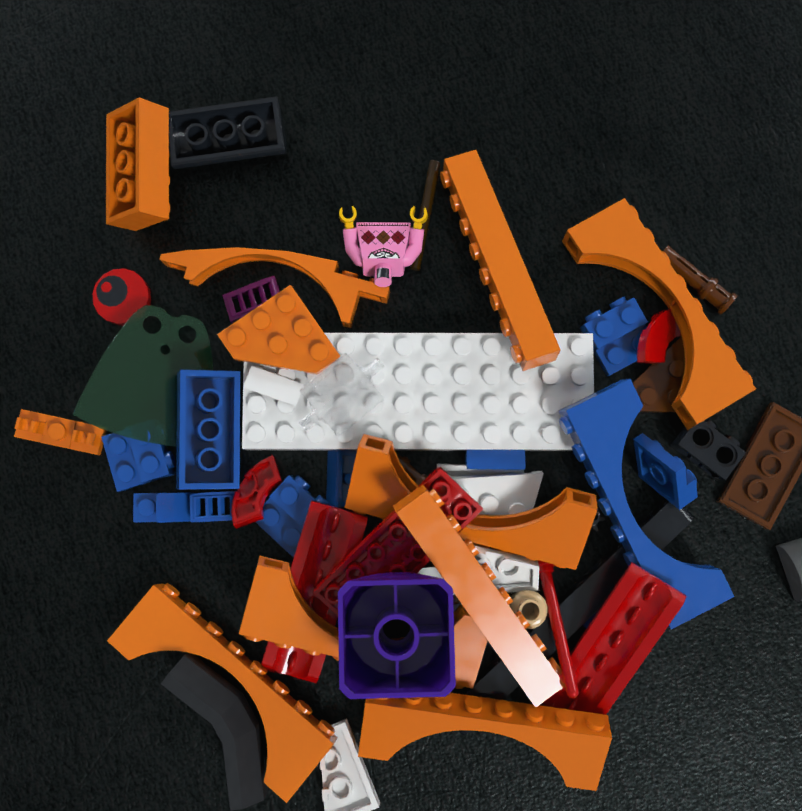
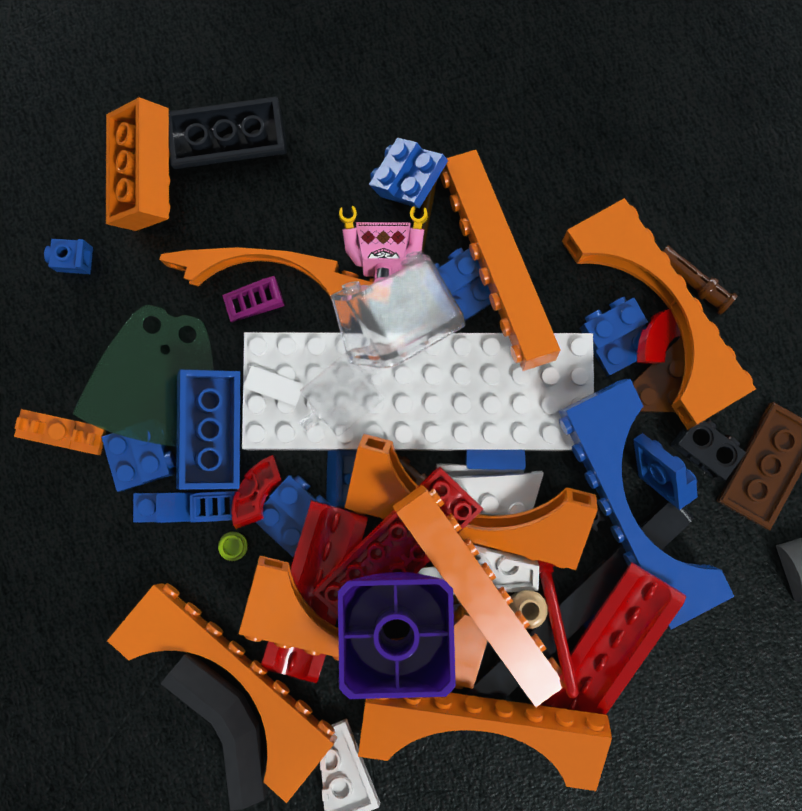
(77, 259): none -> blue brick
(120, 295): red tile -> none
(233, 546): none -> lime plate
(280, 336): orange plate -> none
(396, 315): none -> clear windscreen
(407, 173): none -> blue plate
(464, 282): none -> blue plate

